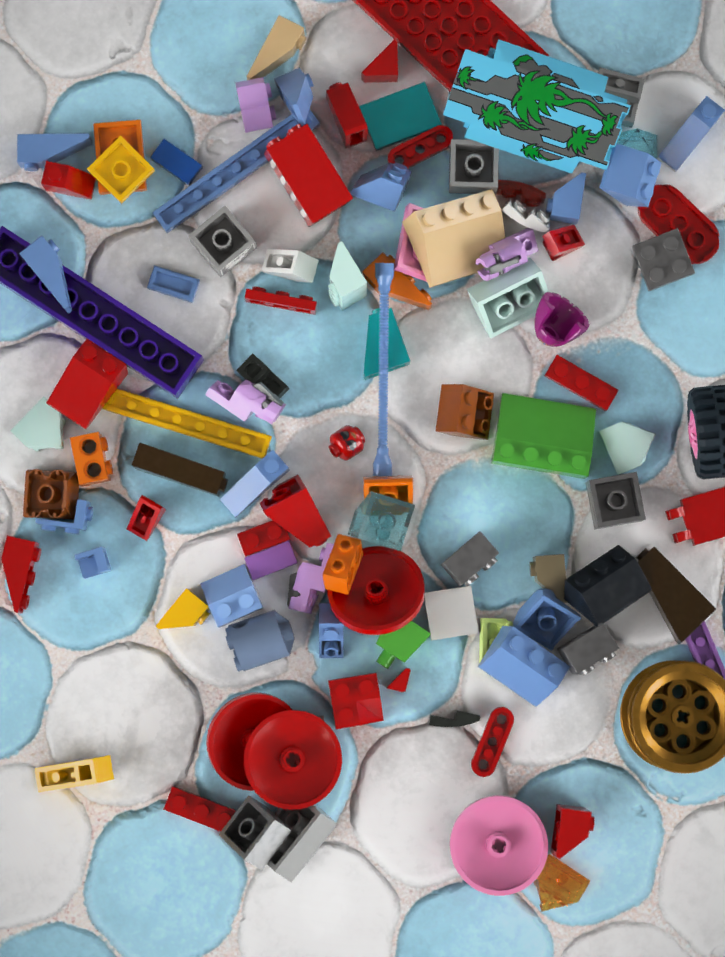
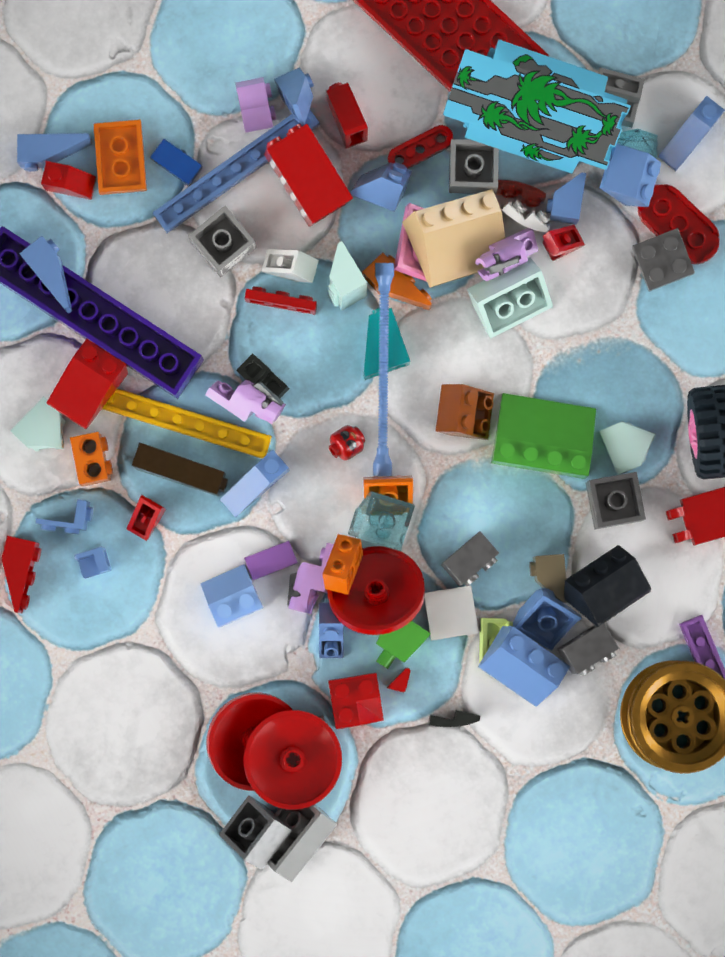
(50, 494): dark orange slope -> none
(74, 773): yellow slope -> none
(121, 169): yellow plate -> none
(173, 284): medium blue tile -> none
(185, 612): yellow slope -> none
(198, 809): red plate -> none
(260, 640): sand blue cylinder -> none
(262, 537): red plate -> none
(278, 47): tan slope -> none
(296, 512): red slope -> none
(383, 67): red slope -> none
(400, 116): teal tile -> none
(492, 753): red plate -> none
(498, 845): bright pink dish -> none
(558, 320): magenta hair -> none
(559, 885): clear orange slope -> none
(570, 828): red slope -> none
(581, 383): red plate -> none
(674, 595): dark brown slope -> none

